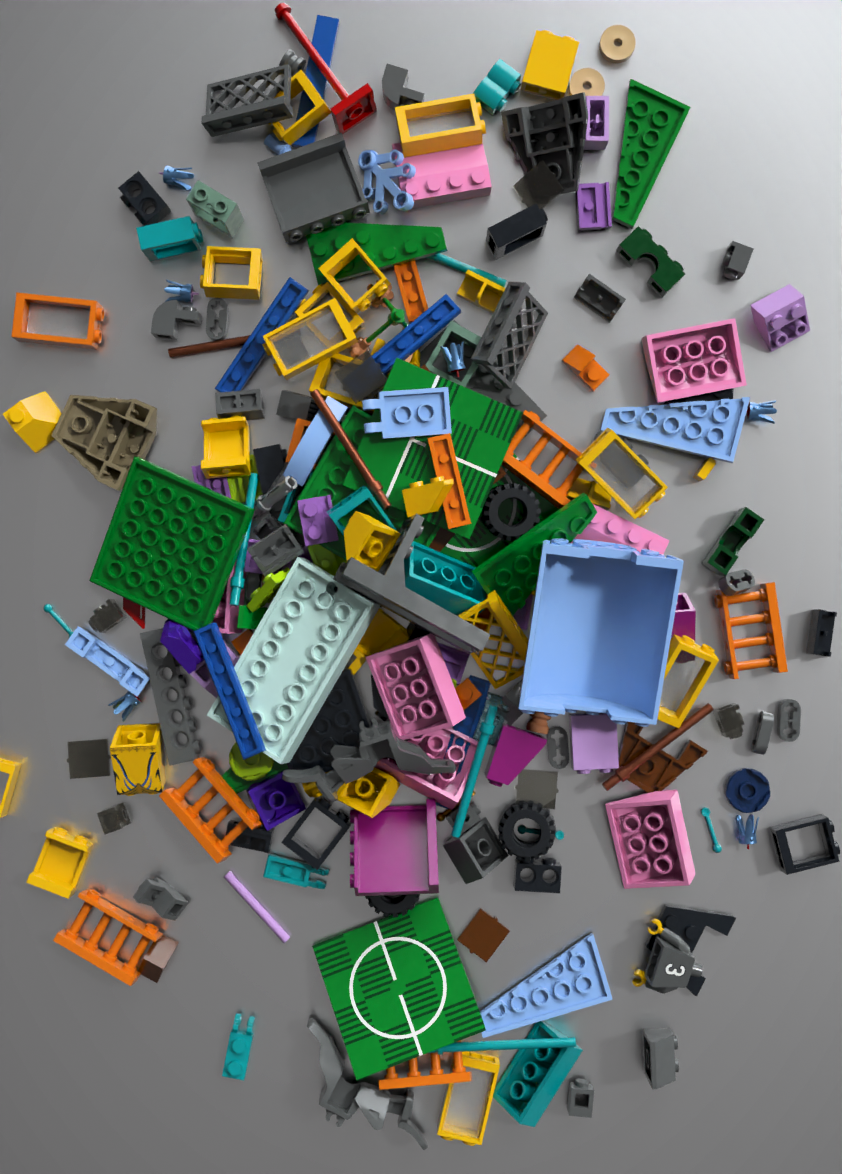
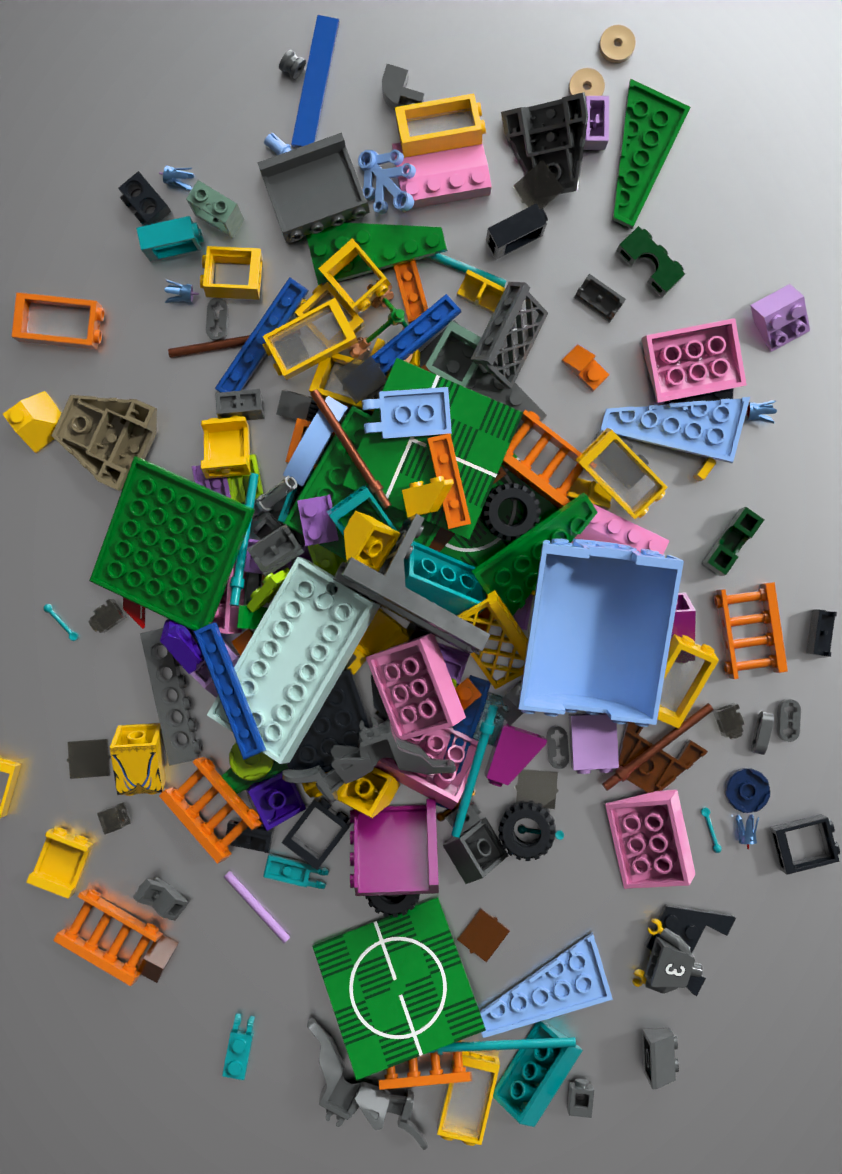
(108, 660): light blue slope -> none
(128, 701): flat silver piece -> none
(169, 315): dark grey brick -> none
(250, 113): dark grey fence -> none
(270, 465): black slope -> none
(299, 83): yellow window -> none
(353, 107): red tile -> none
(455, 359): flat silver piece -> none
(497, 86): teal brick -> none
(536, 882): black brick -> none
(538, 723): nougat wheel -> none
(549, 65): yellow panel -> none
(593, 206): medium lavender plate -> none
(736, 260): dark grey brick -> none
(737, 584): dark grey beam -> none

